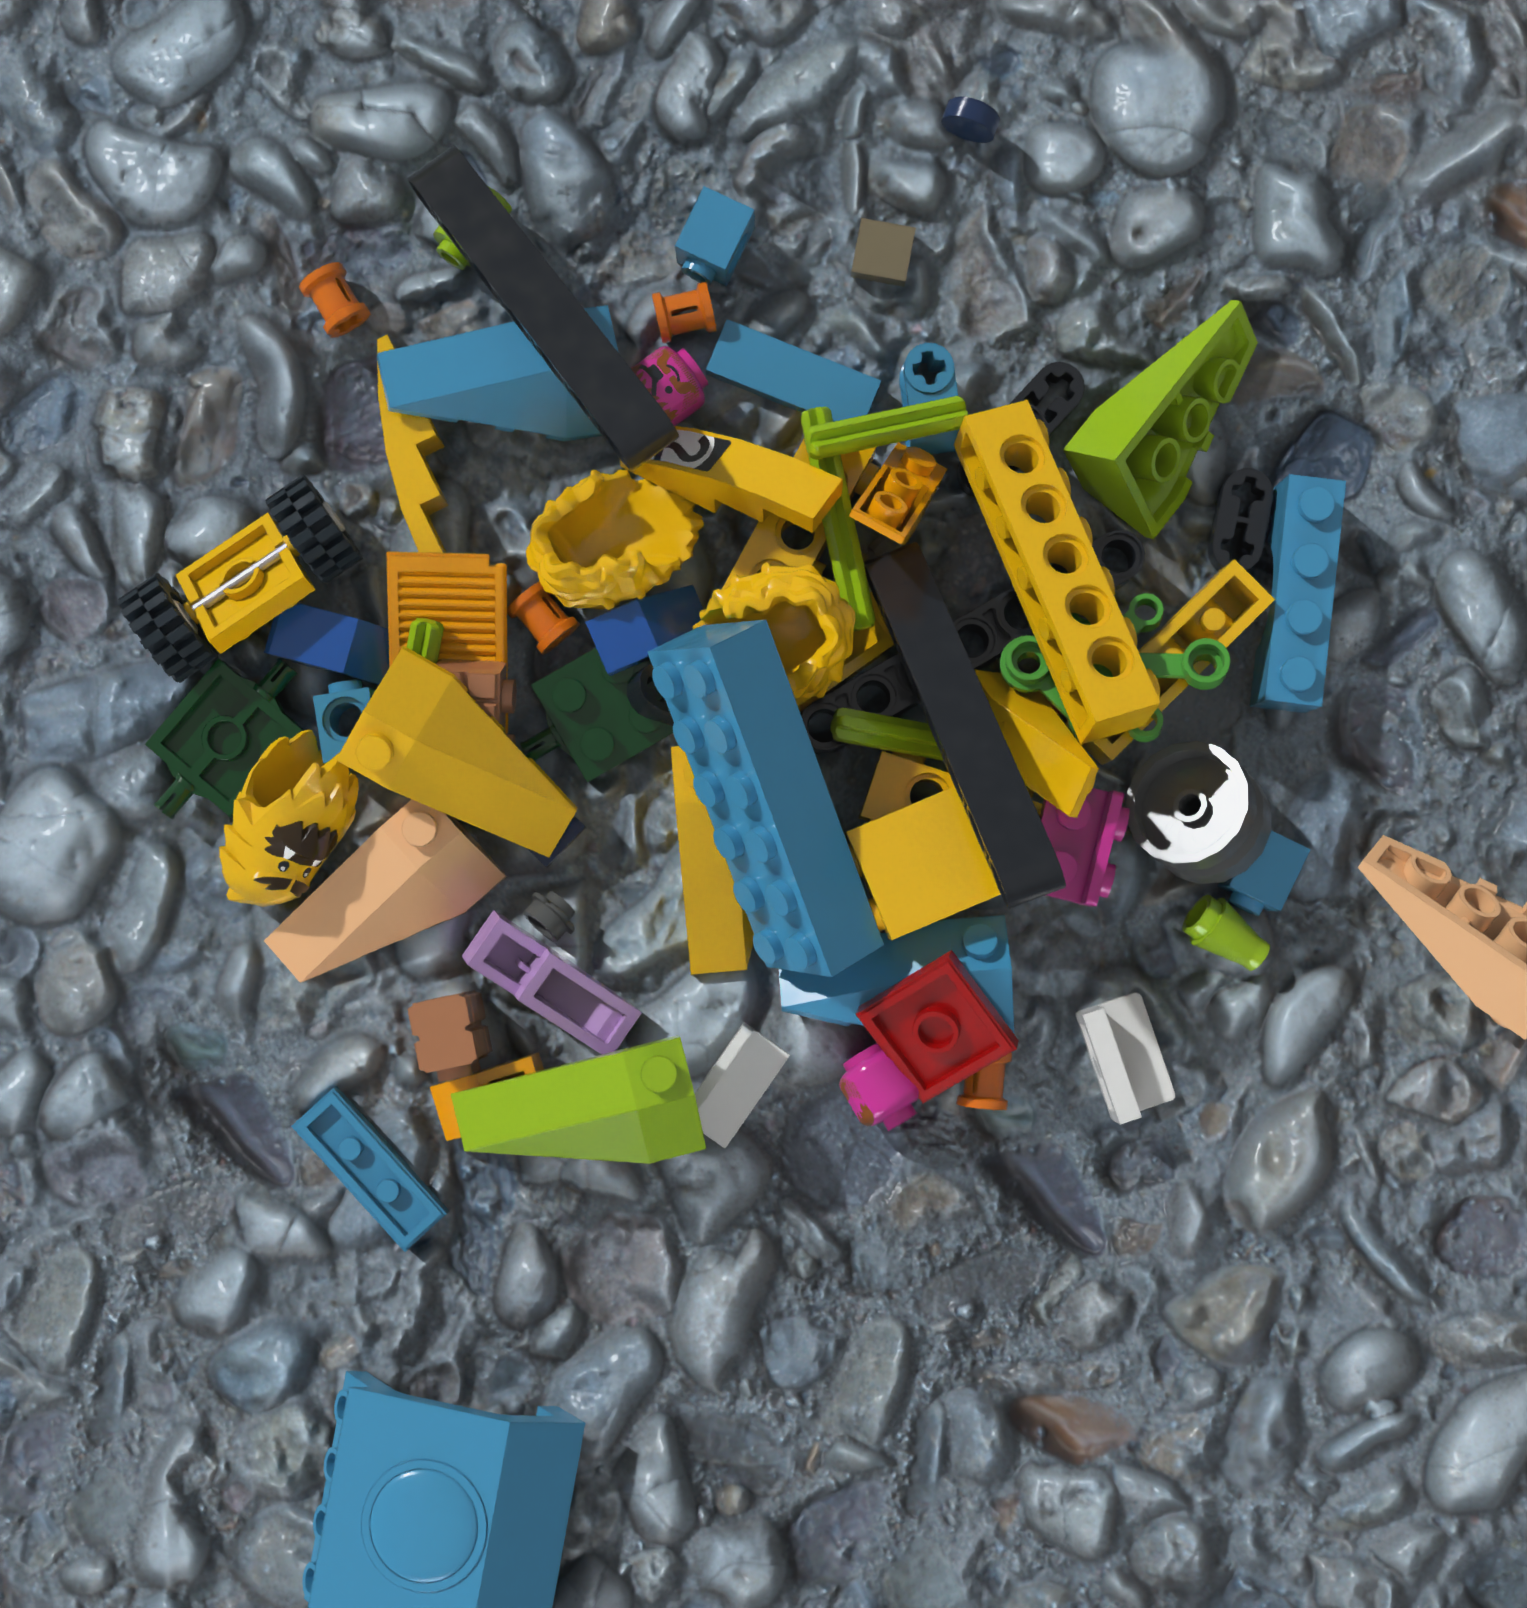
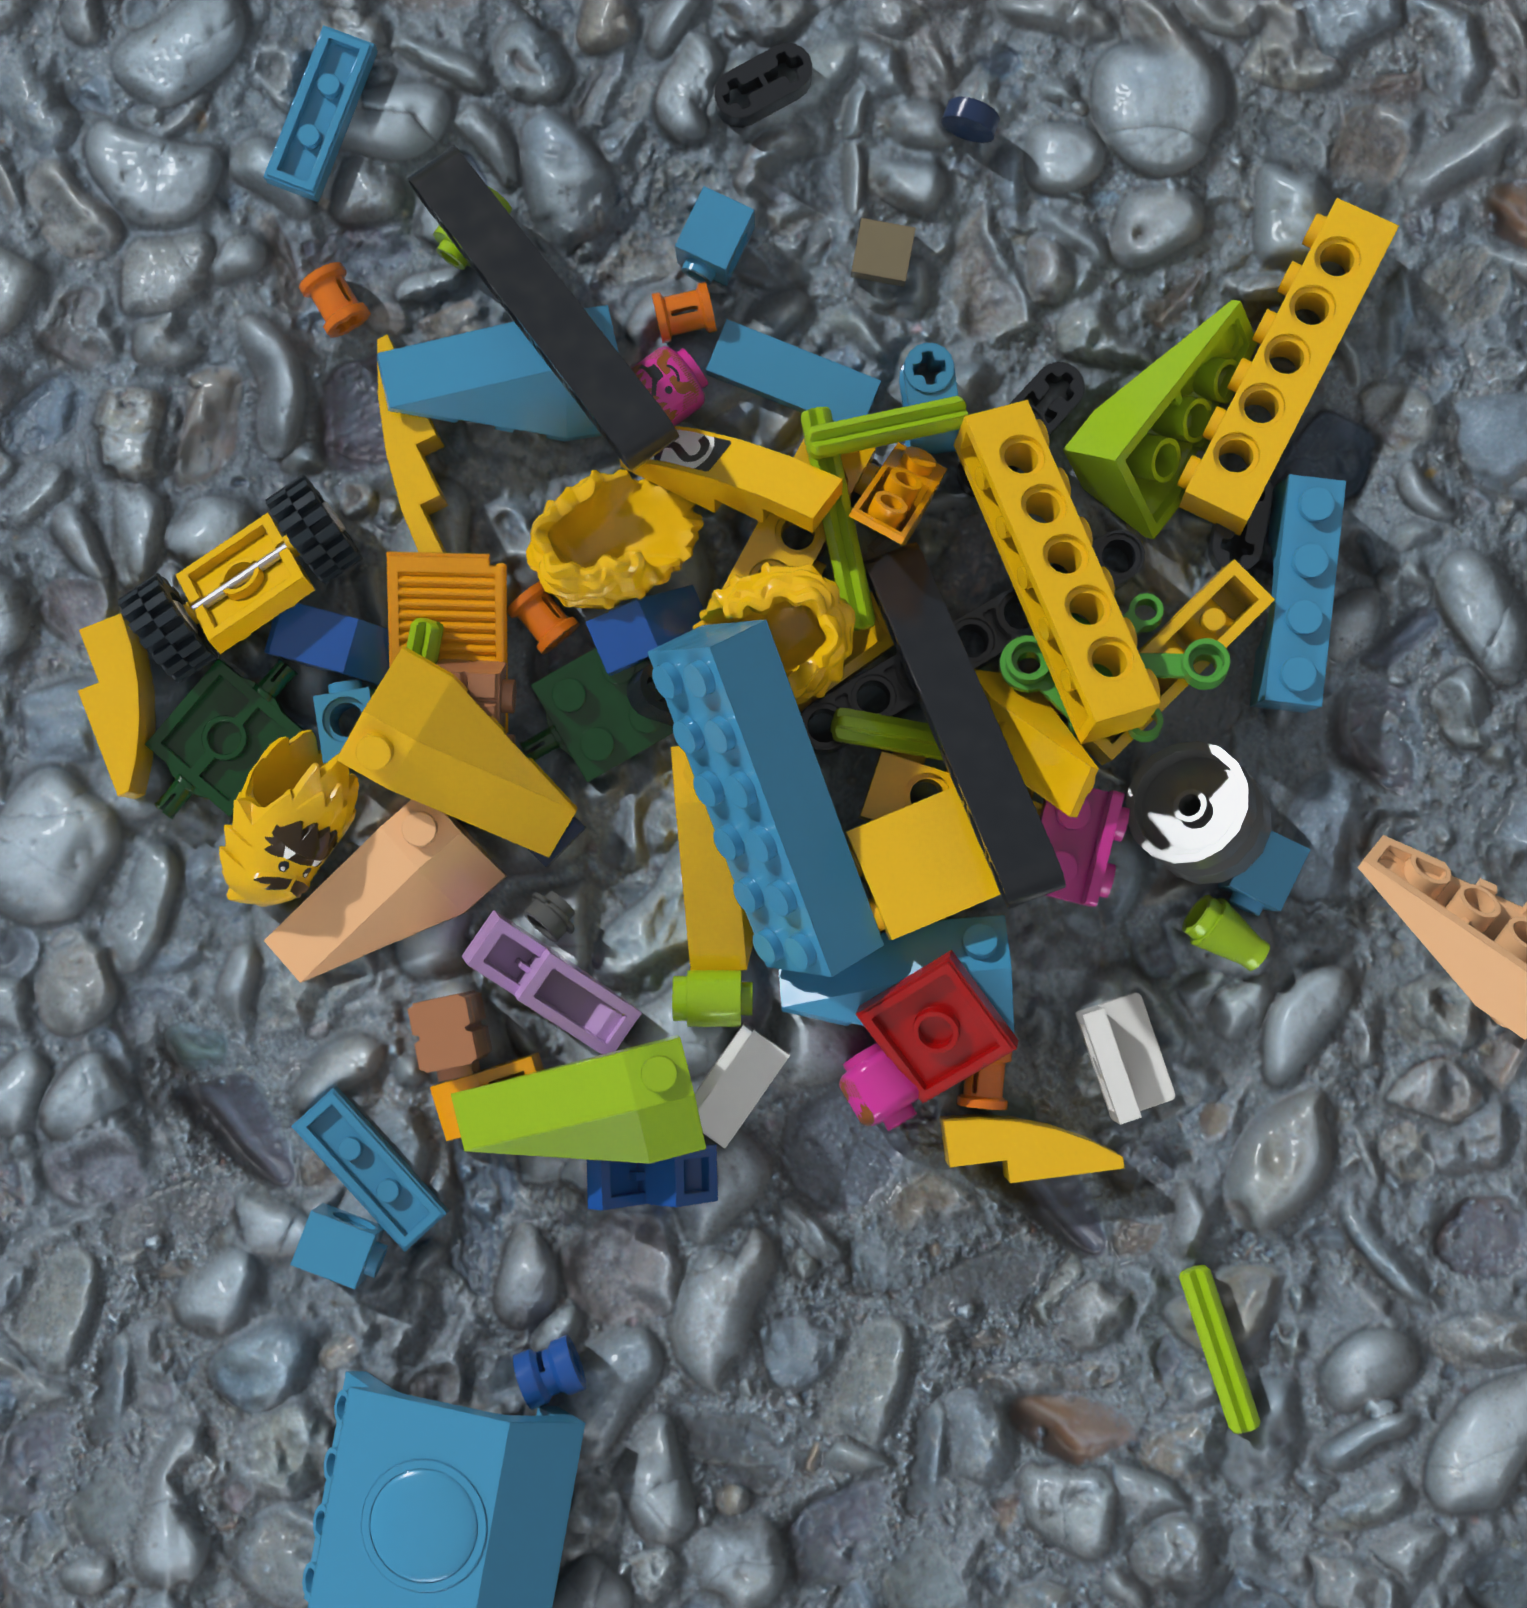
(121, 703): none -> yellow slope
(320, 113): none -> dark azure tile
(340, 1246): none -> dark azure brick
(549, 1372): none -> blue wheel
(668, 1183): none -> blue slope
(711, 998): none -> lime brick
(758, 73): none -> black beam
(1024, 1146): none -> yellow slope
(1219, 1349): none -> lime axle
(1356, 243): none -> yellow brick

